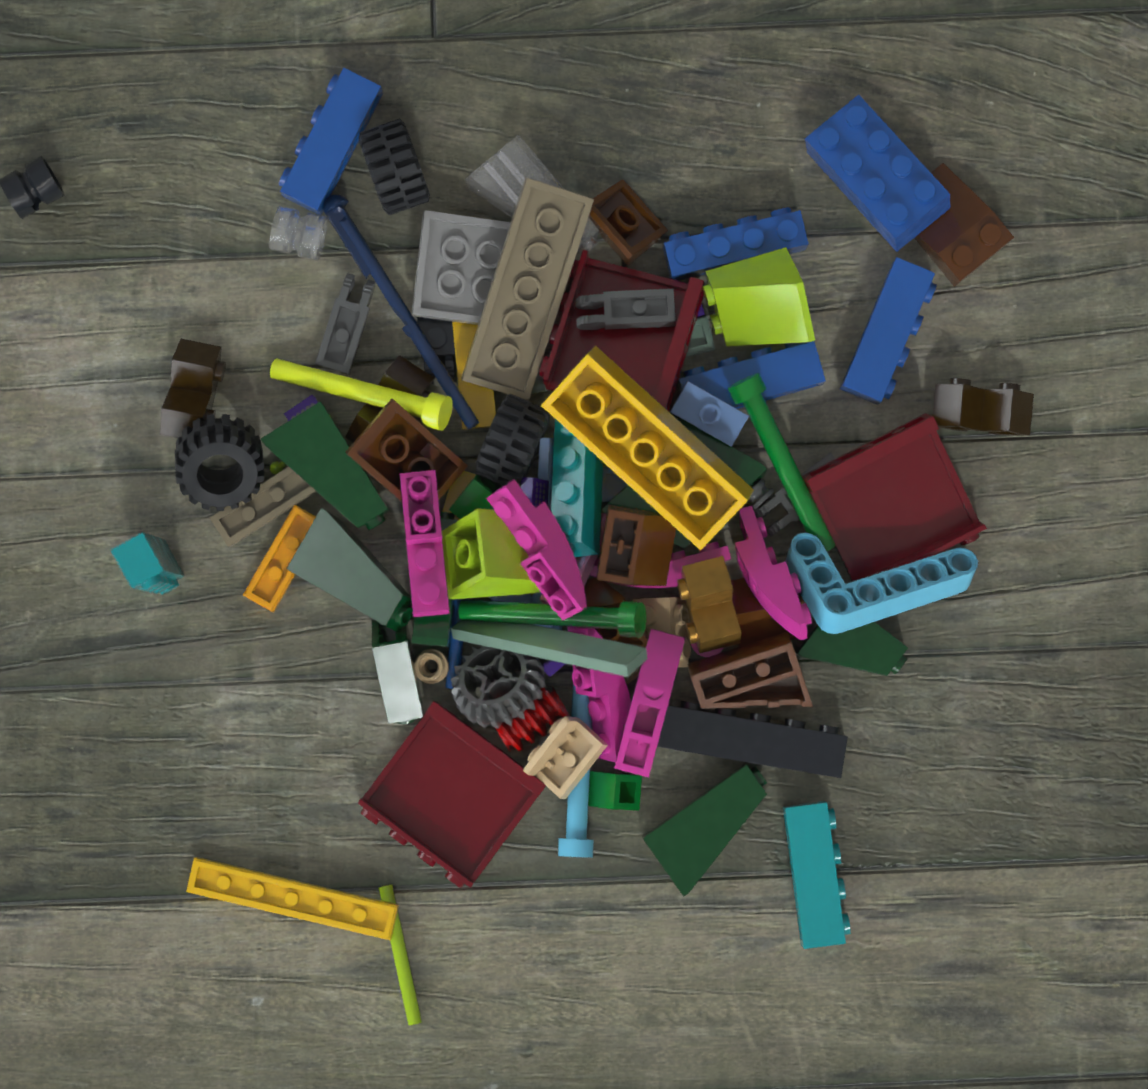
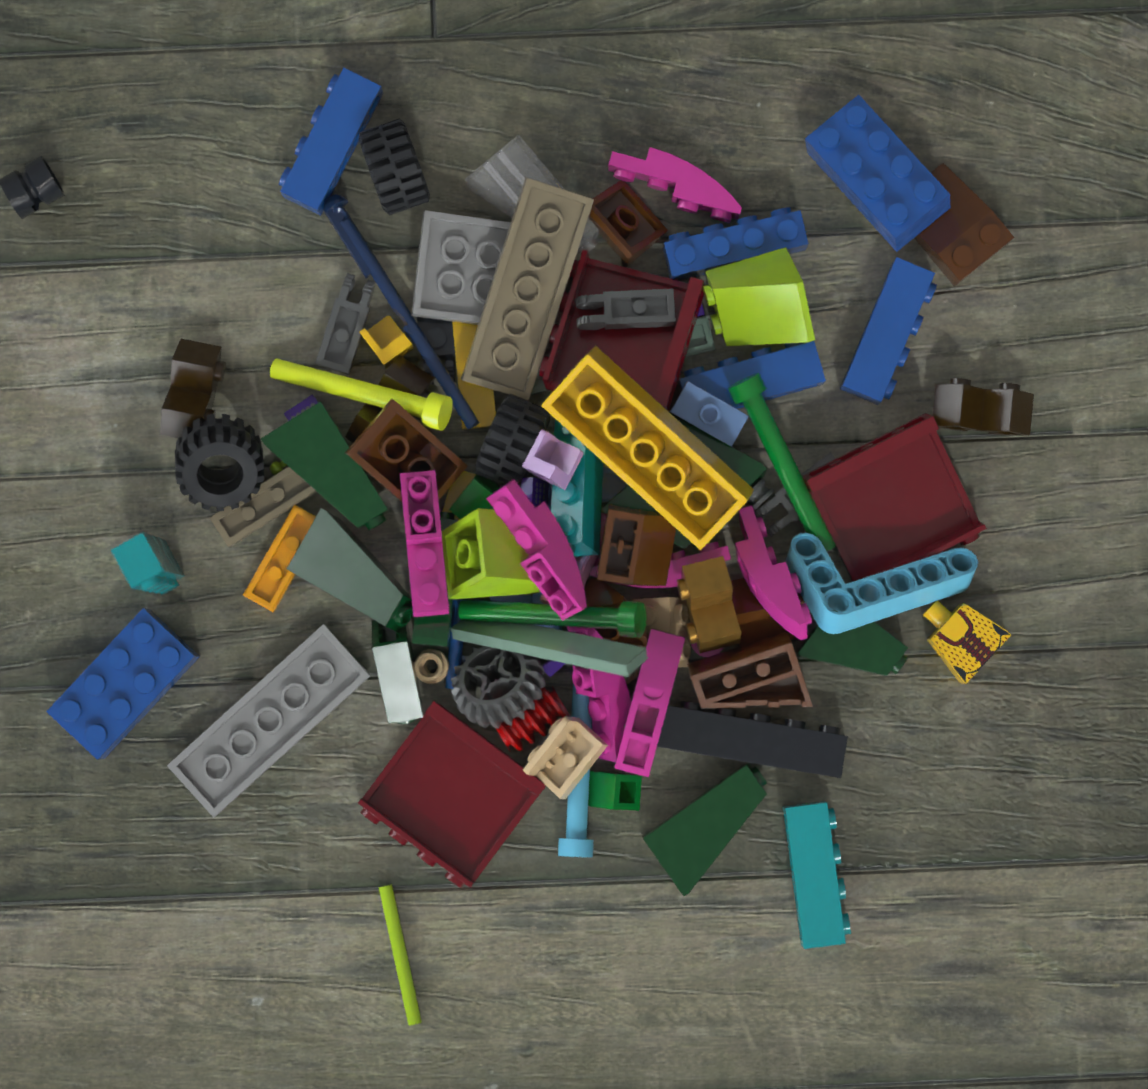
(123, 684): none -> blue brick
(269, 720): none -> light grey plate
(292, 898): yellow tile -> none
(298, 233): clear wheel -> none
(387, 341): none -> yellow panel
(552, 460): none -> lavender panel
(691, 185): none -> dark pink slope
(963, 638): none -> torso

